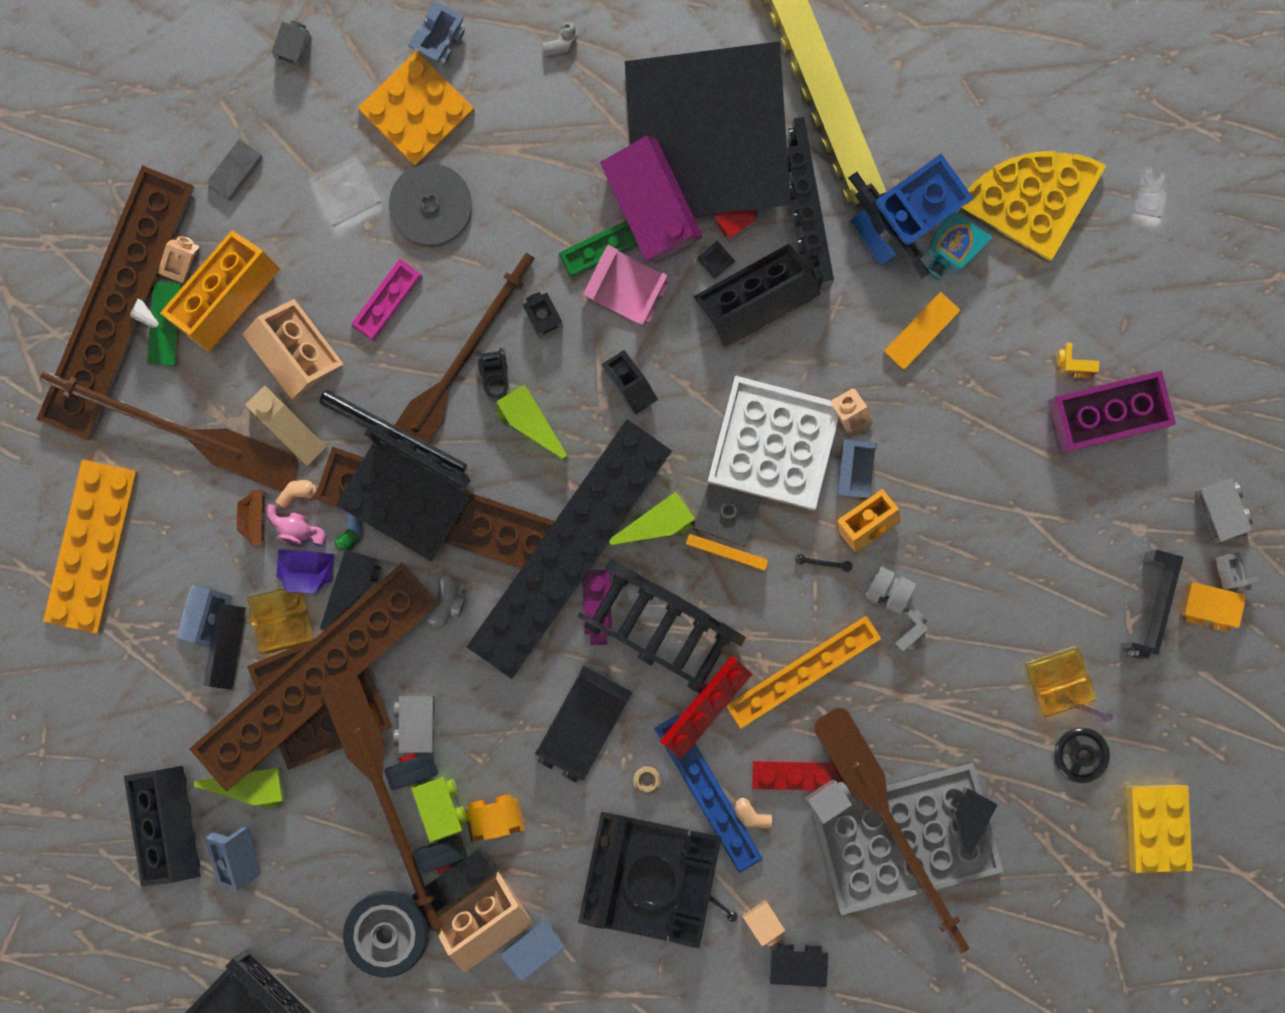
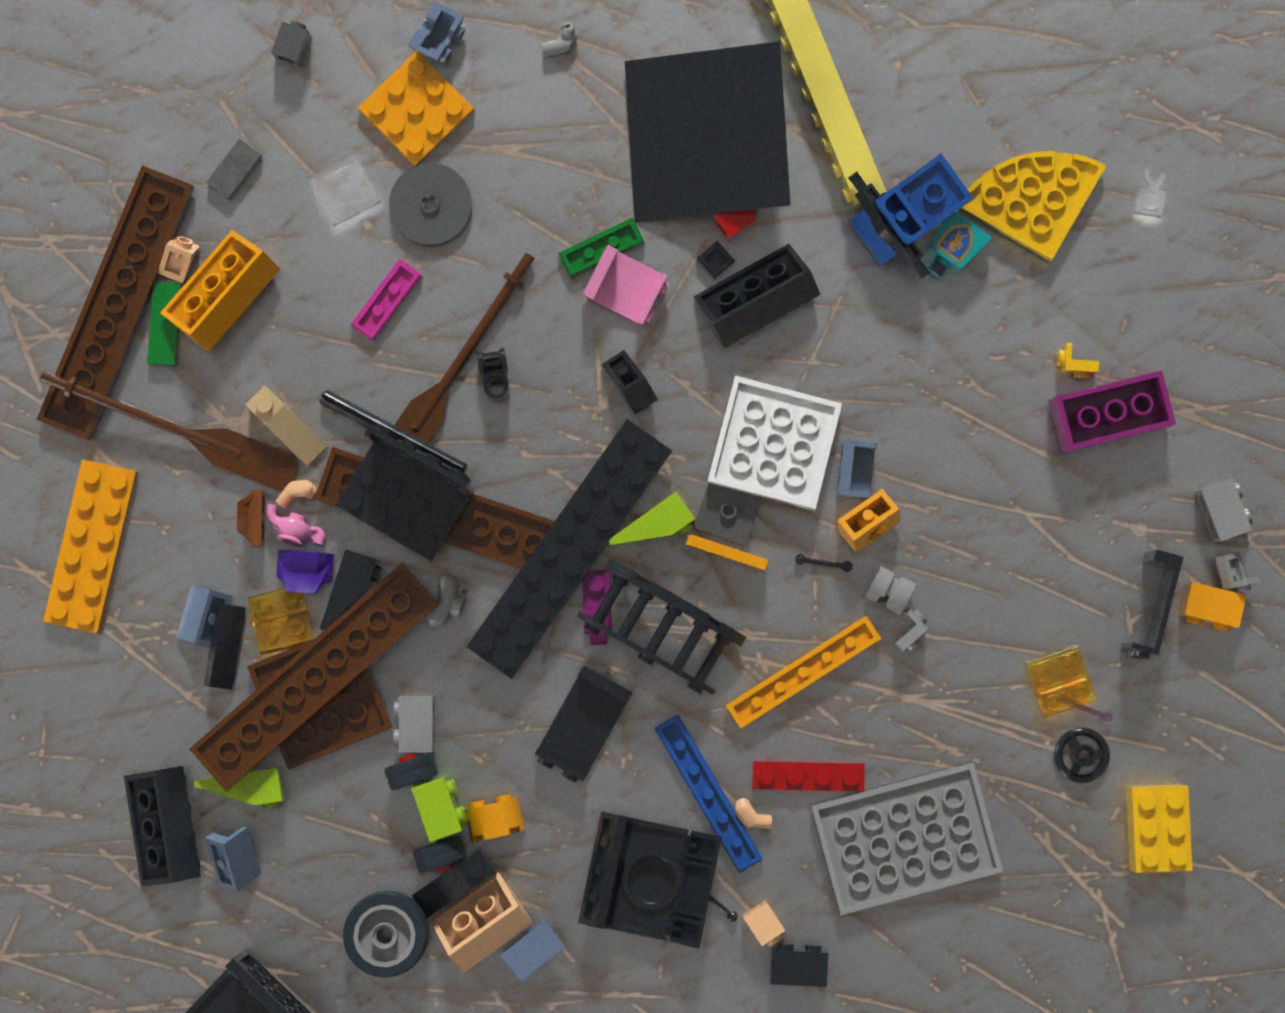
(142, 314): white slope -> none
(292, 348): light nougat slope -> none
(351, 536): green arm -> none
(366, 751): reddish brown piece -> none
(526, 418): lime slope -> none
(537, 302): black brick -> none
(637, 780): tan plate -> none
(651, 199): magenta brick -> none
(706, 707): red plate -> none
(807, 203): black plate -> none
(829, 800): light grey brick -> none
(852, 412): light nougat bracket -> none
(868, 784): reddish brown piece -> none
(921, 331): light orange tile -> none
(971, 817): black slope -> none

